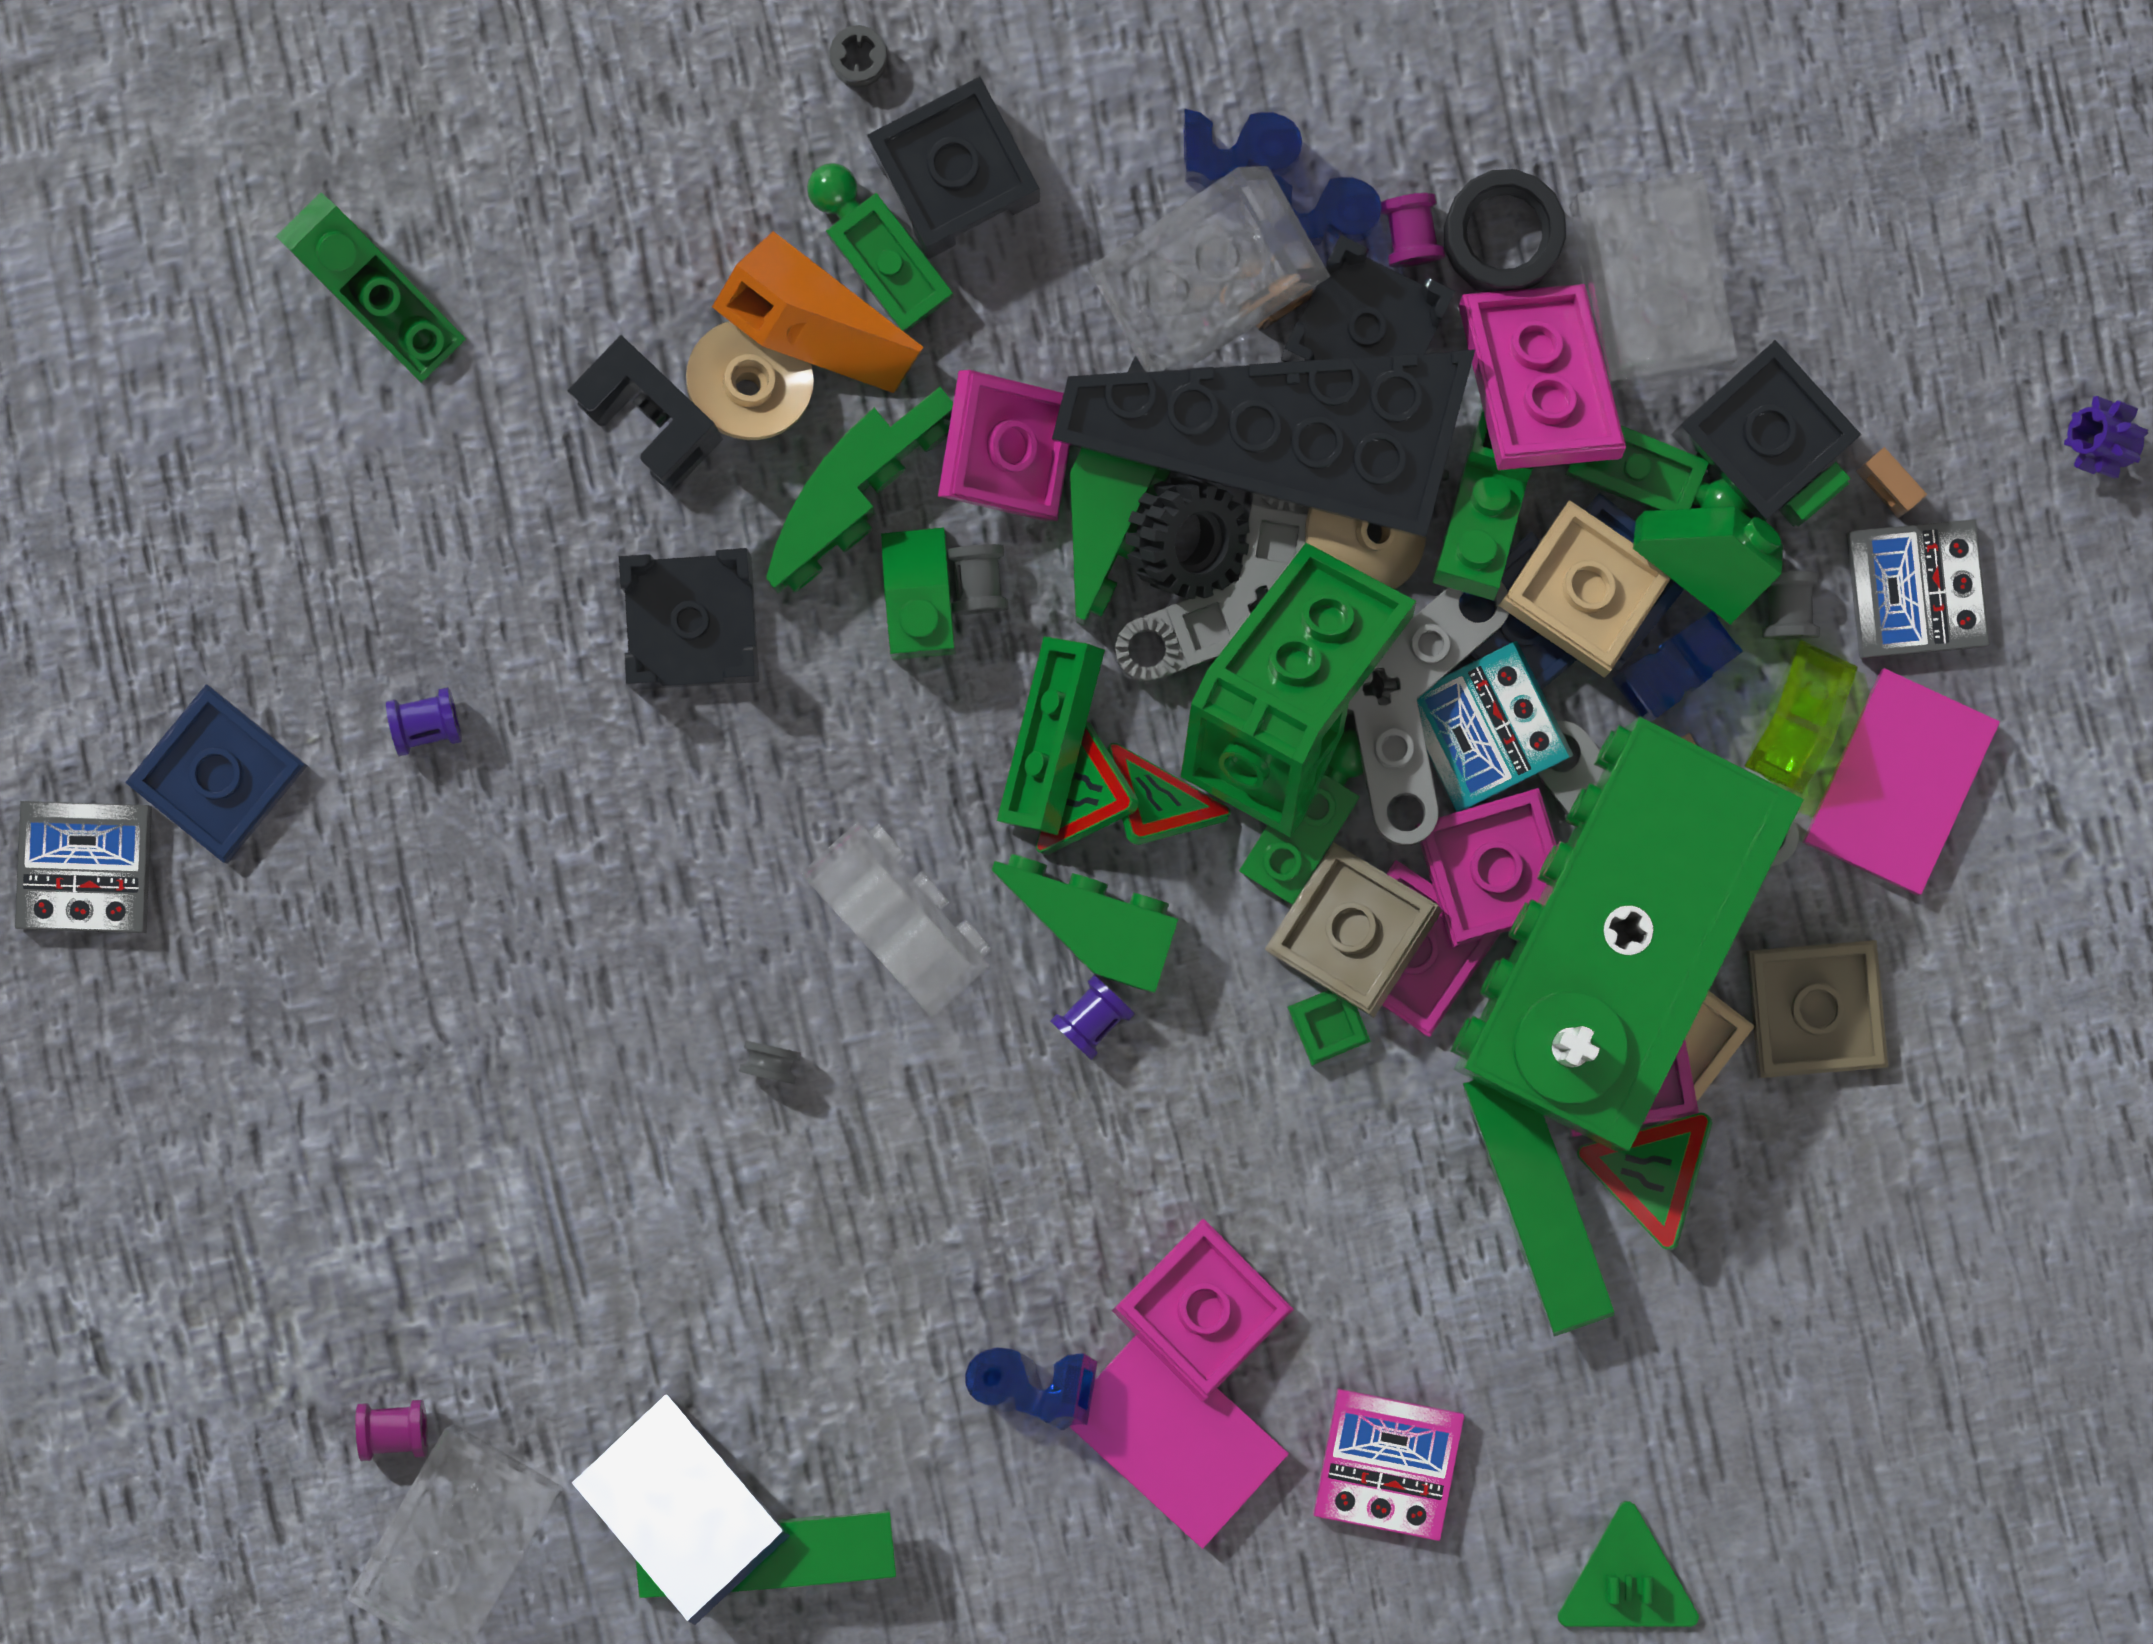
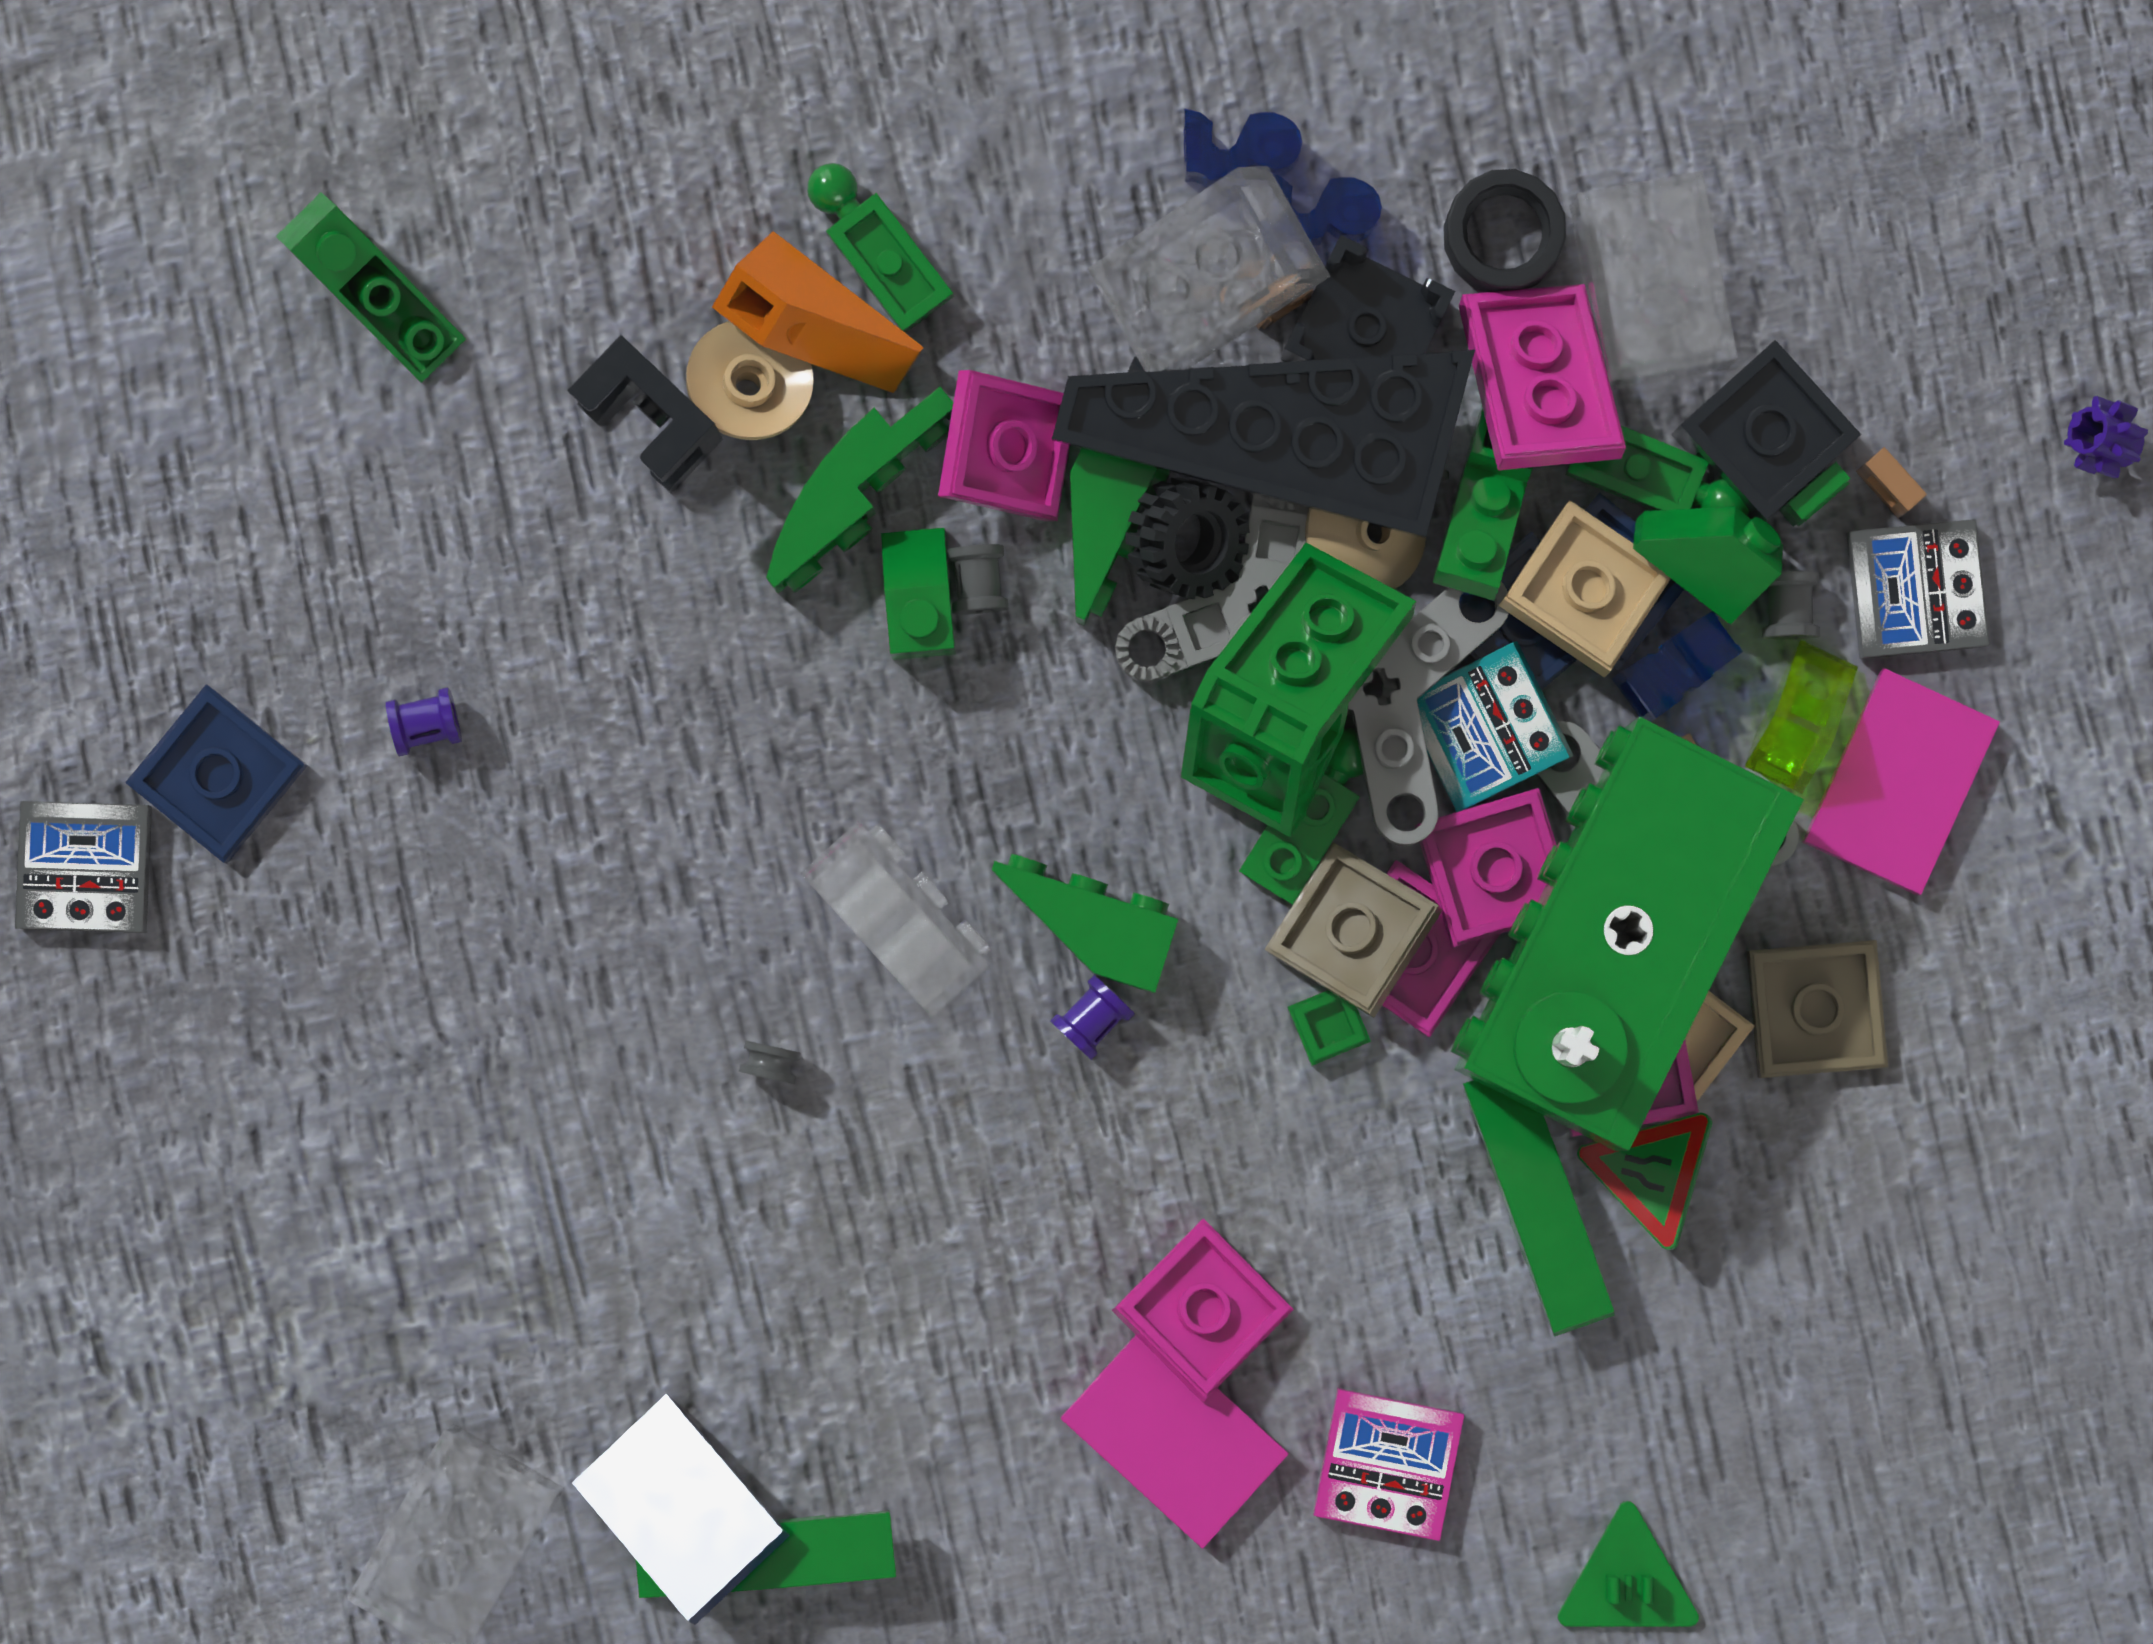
(391, 1430): magenta bush -> none
(689, 620): black panel -> none
(877, 56): dark grey bush -> none
(953, 165): black panel -> none
(1010, 1382): clear blue leg -> none
(1050, 735): green plate -> none
(1095, 797): piece -> none
(1165, 802): piece -> none
(1412, 230): magenta bush -> none

